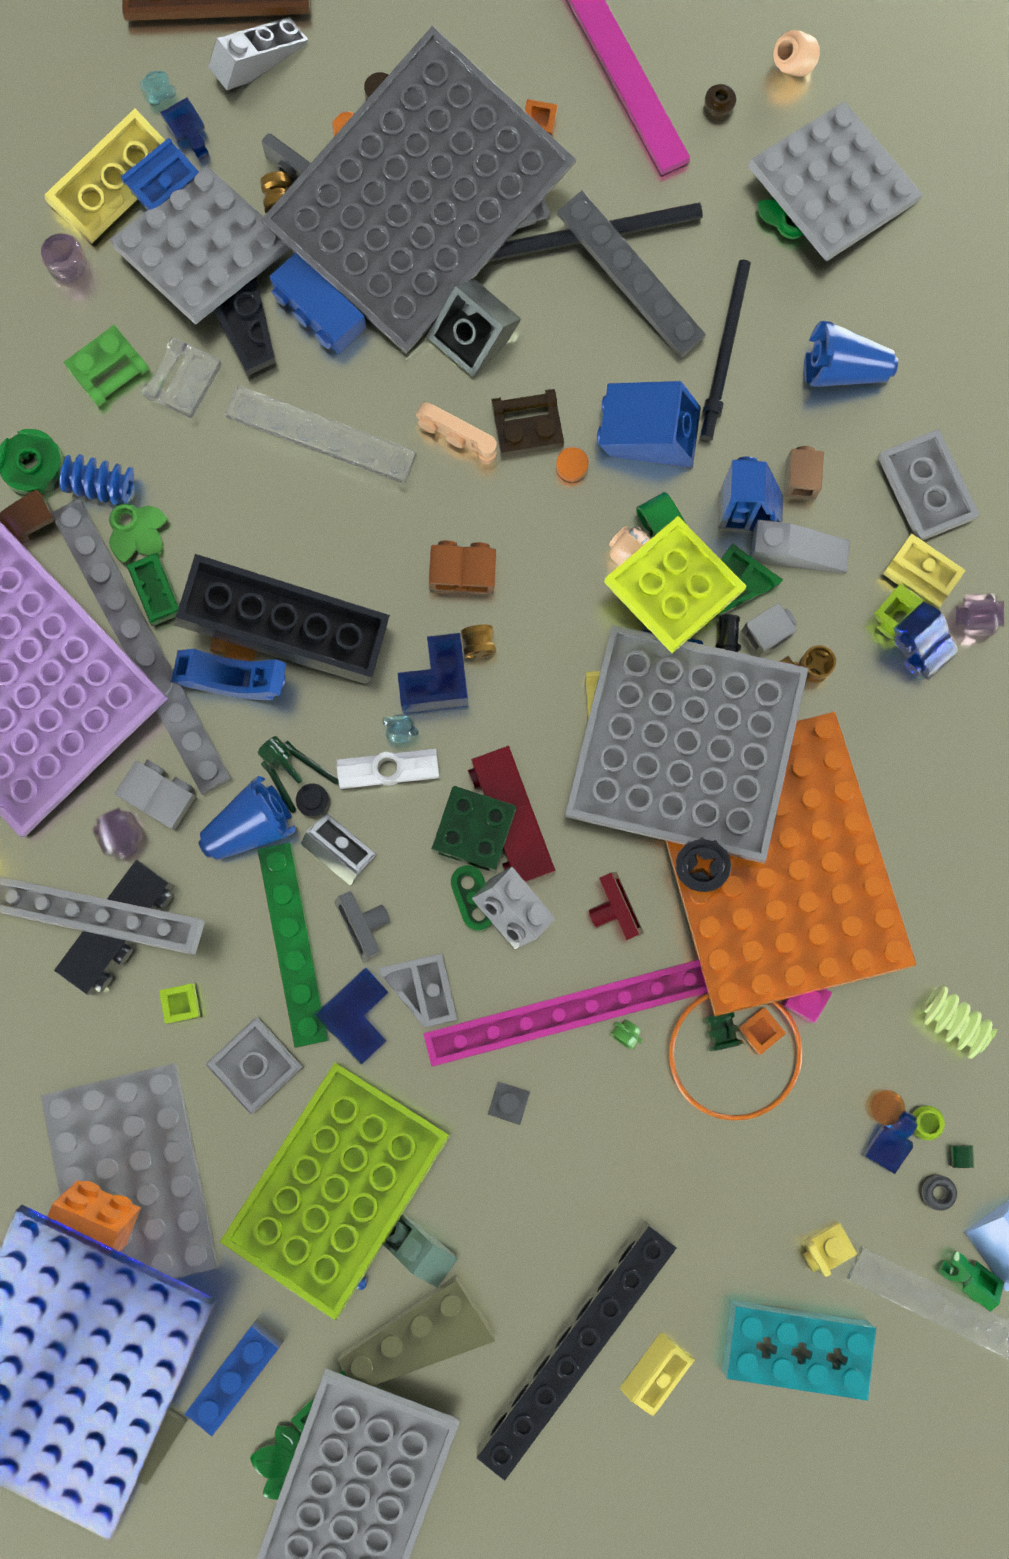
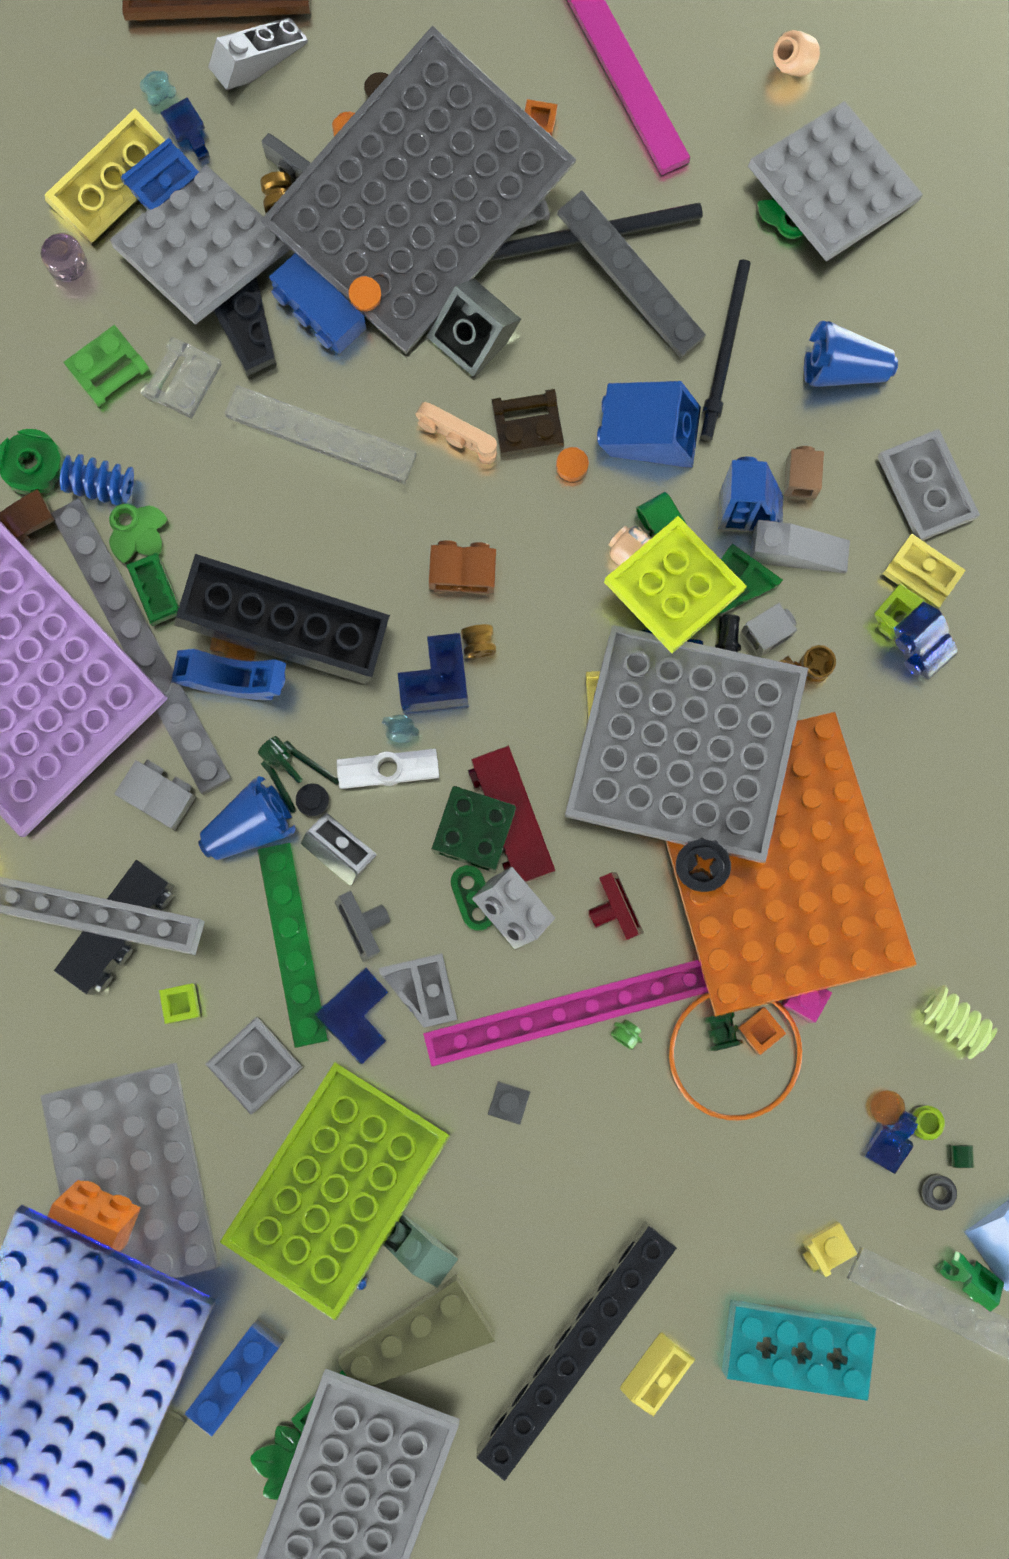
(117, 833): clear purple head -> none
(365, 293): none -> orange tile
(717, 107): dark brown plate -> none
(980, 614): clear purple head -> none

